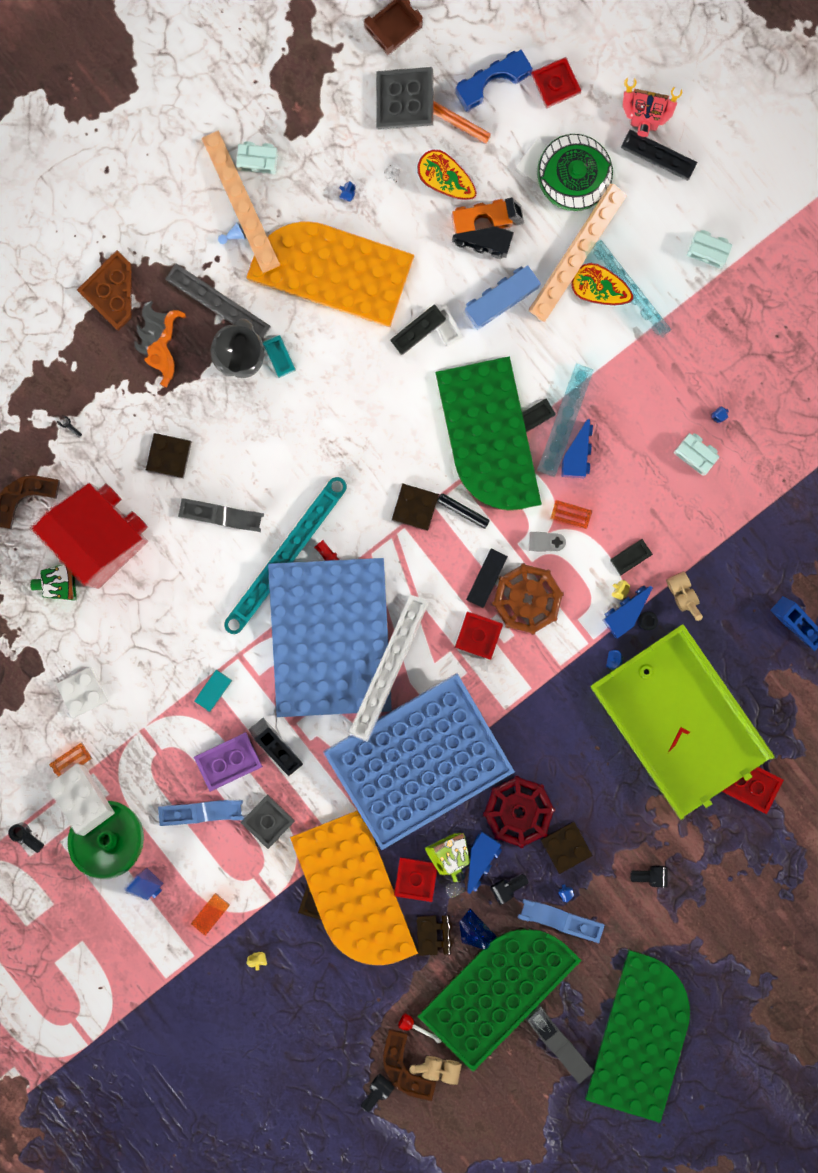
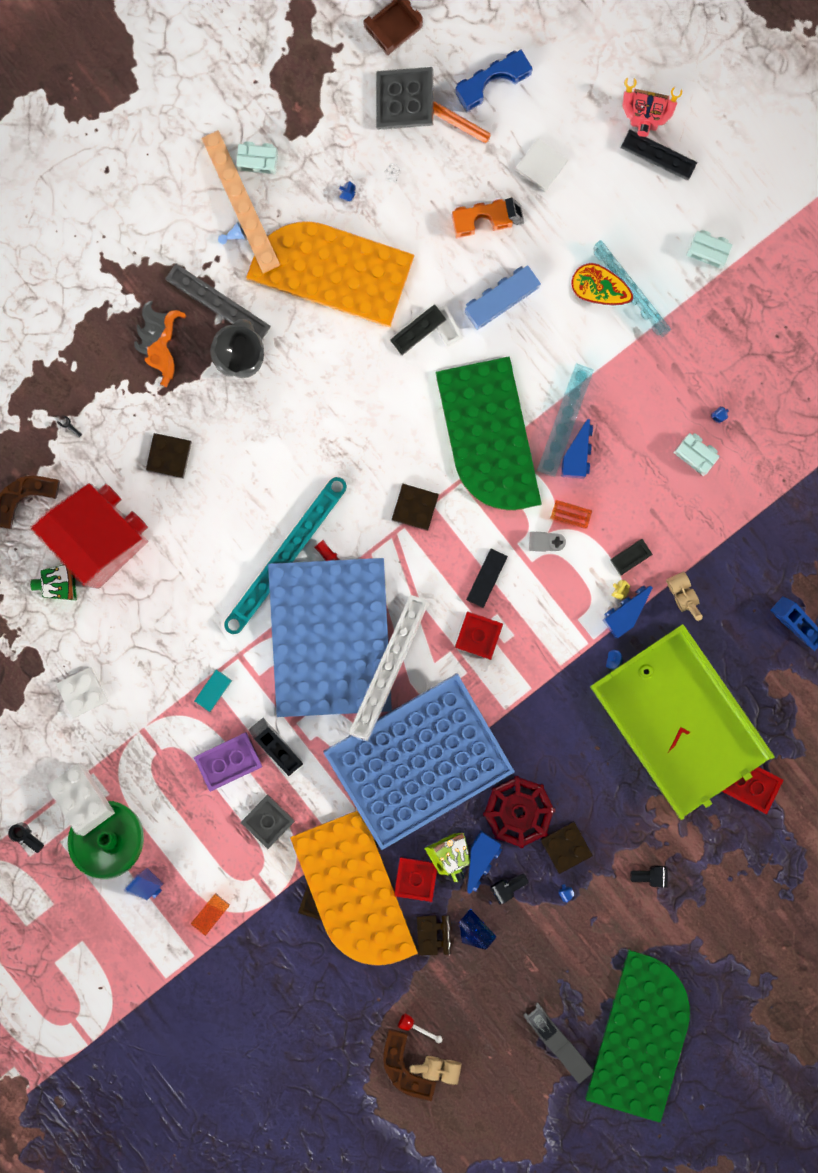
(84, 751): clear orange tile -> none
(111, 290): dark orange plate -> none
(200, 812): medium blue piece -> none
(220, 515): dark grey piece -> none
(256, 960): light yellow piece -> none
(279, 356): teal tile -> none
(380, 1090): black axle -> none
(445, 175): shield -> none
(455, 888): clear piece -> none
(463, 510): black axle -> none
(489, 240): black slope -> none
(497, 992): green plate -> none
(532, 588): dark orange plate -> none
(537, 414): pearl dark grey tile -> none
(556, 82): red plate -> none
(562, 920): medium blue piece -> none
(574, 172): dish -> none
(577, 252): light nougat plate -> none
(648, 620): black plate -> none

